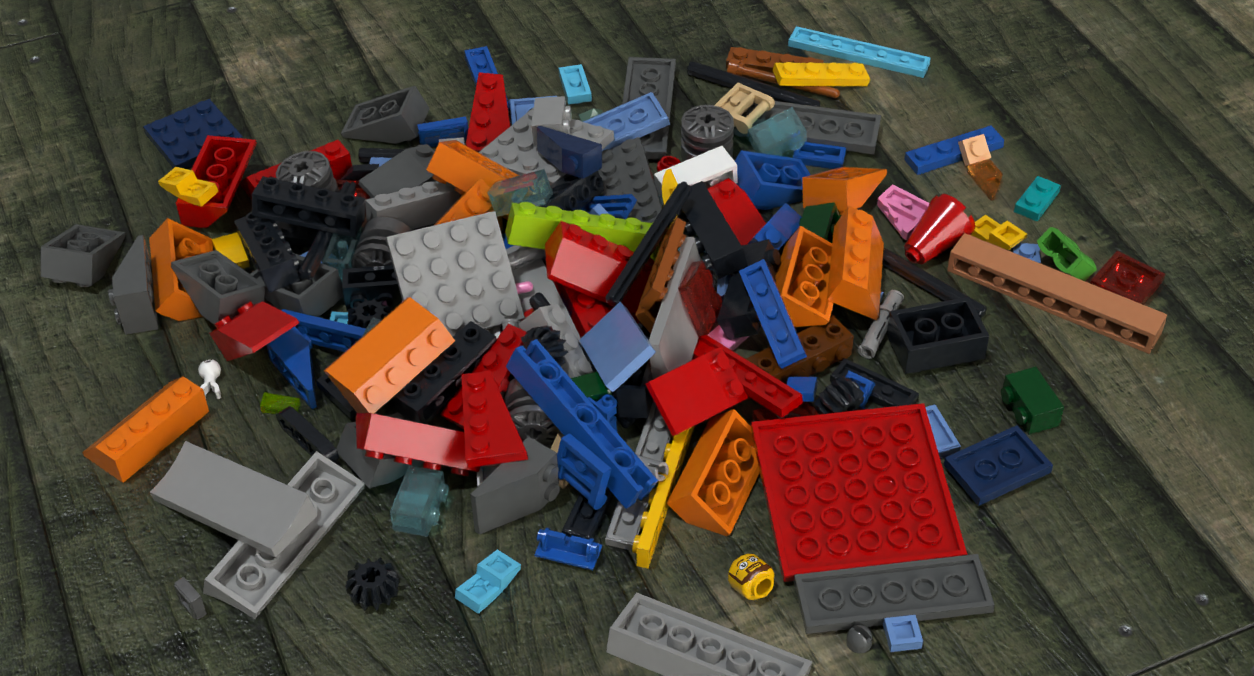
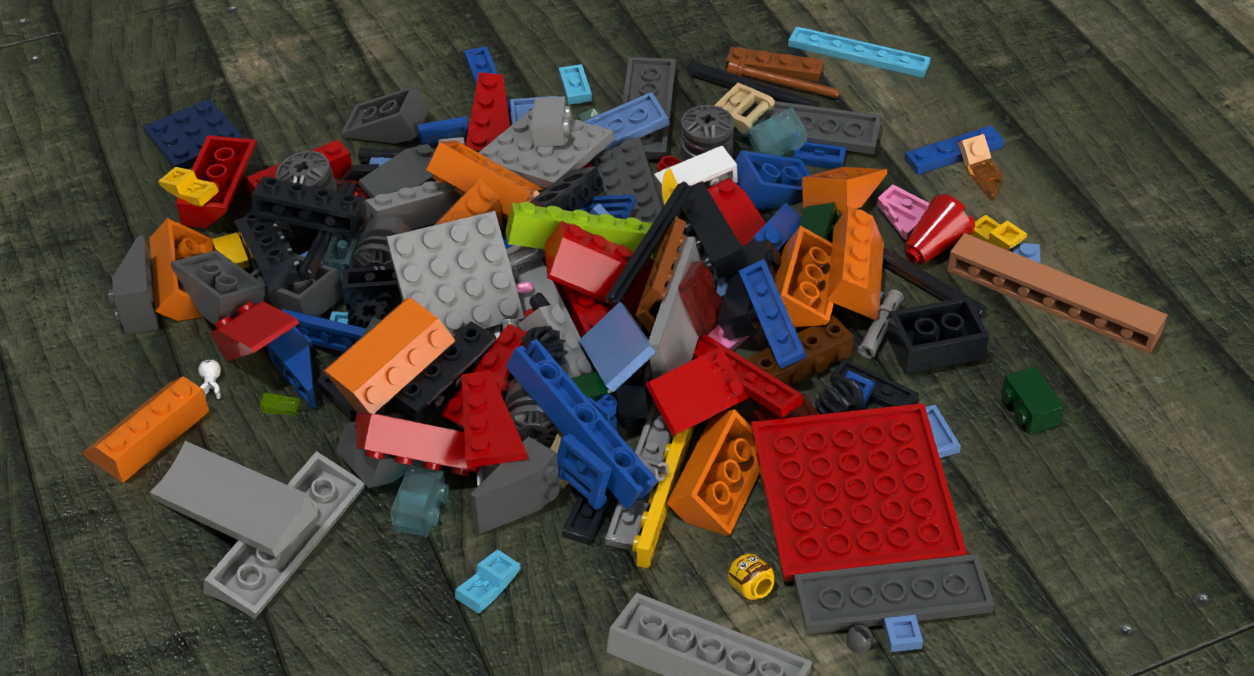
(80, 255): dark grey slope -> none
(190, 598): flat silver tile -> none
(305, 434): black beam -> none
(372, 583): black gear -> none
(530, 188): clear light blue brick -> none
(567, 550): blue hinge -> none
(569, 153): dark blue slope -> none
(805, 385): blue tile -> none
(821, 74): yellow plate -> none
(997, 465): dark blue plate -> none
(1037, 198): teal plate -> none
(1066, 254): bright green brick -> none
(1128, 278): clear red plate -> none

